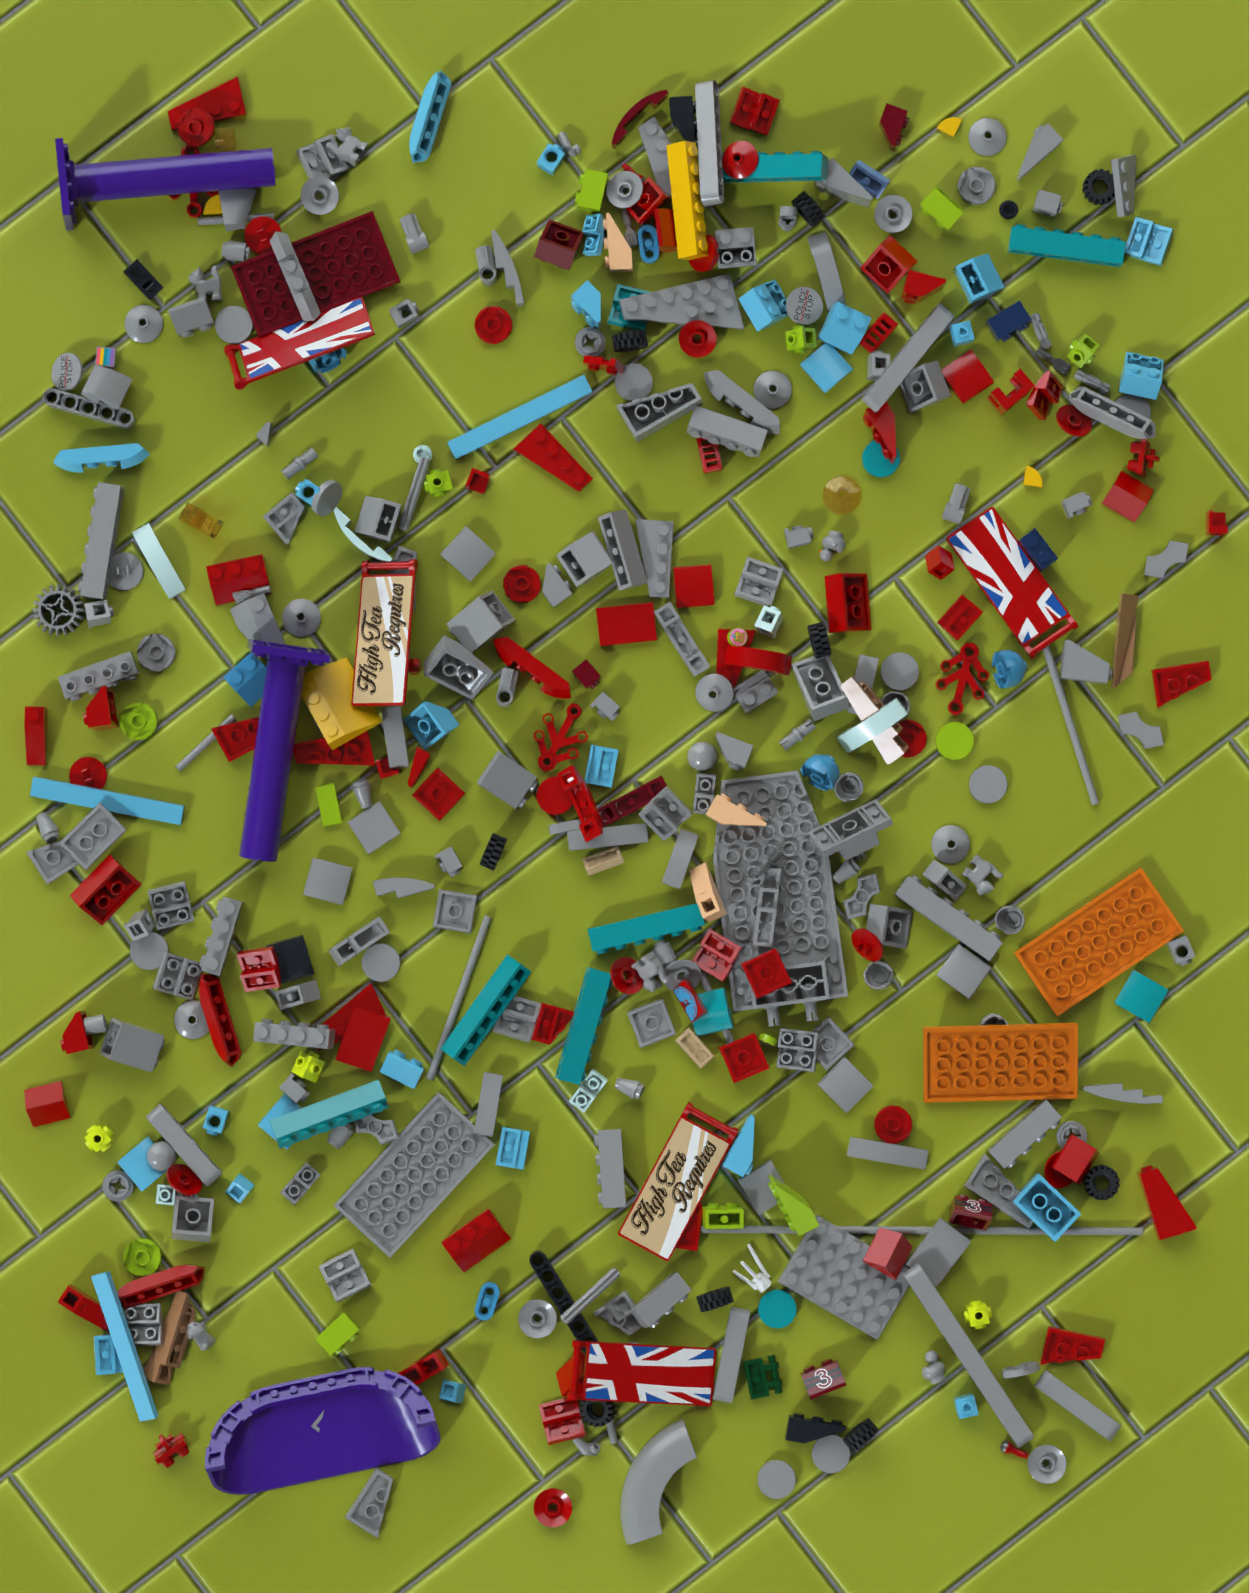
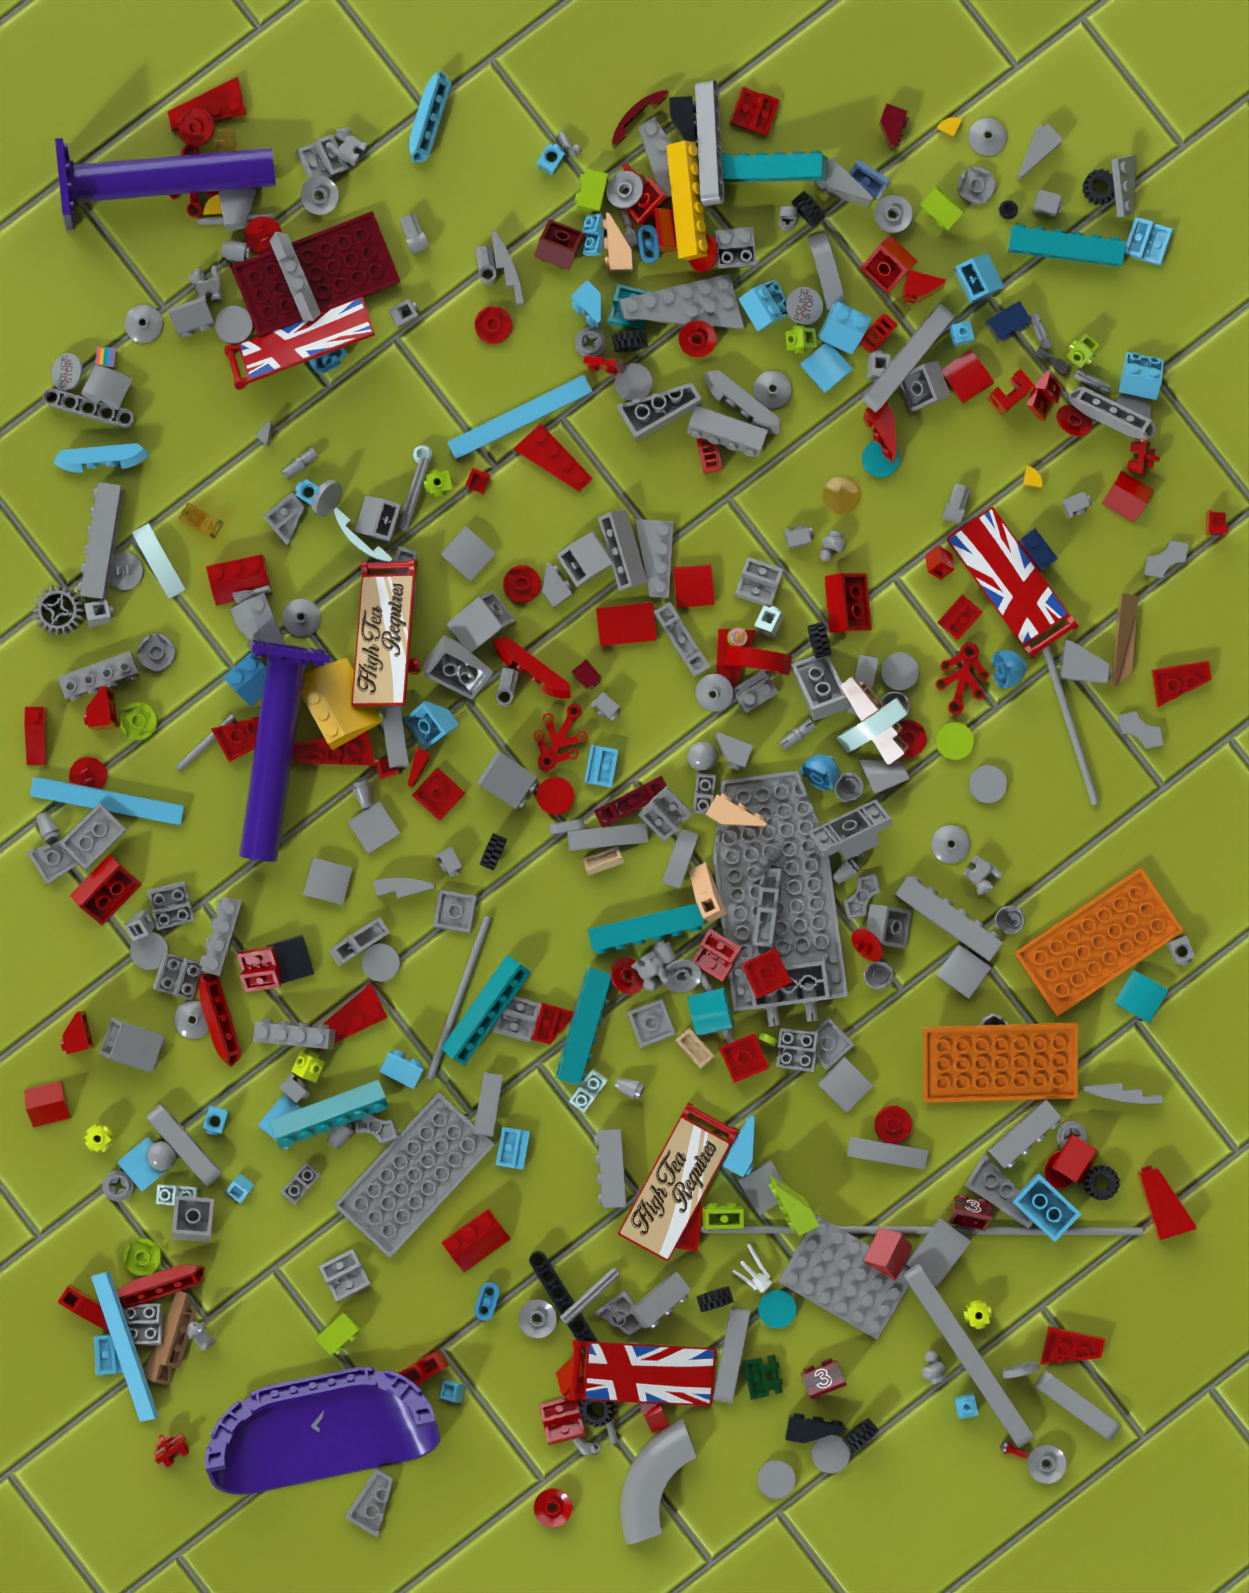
(95, 1024): light grey piece -> none
(143, 279): black slope -> none
(184, 1179): red dish -> none
(298, 995): light grey slope -> none
(328, 804): lime slope -> none
(362, 1038): red tile -> none
(583, 802): red slope -> none
(654, 1416): none -> red slope
(690, 1000): slope -> none
(747, 163): red dish -> none
(882, 775): none -> light grey slope
(944, 880): light grey slope -> none

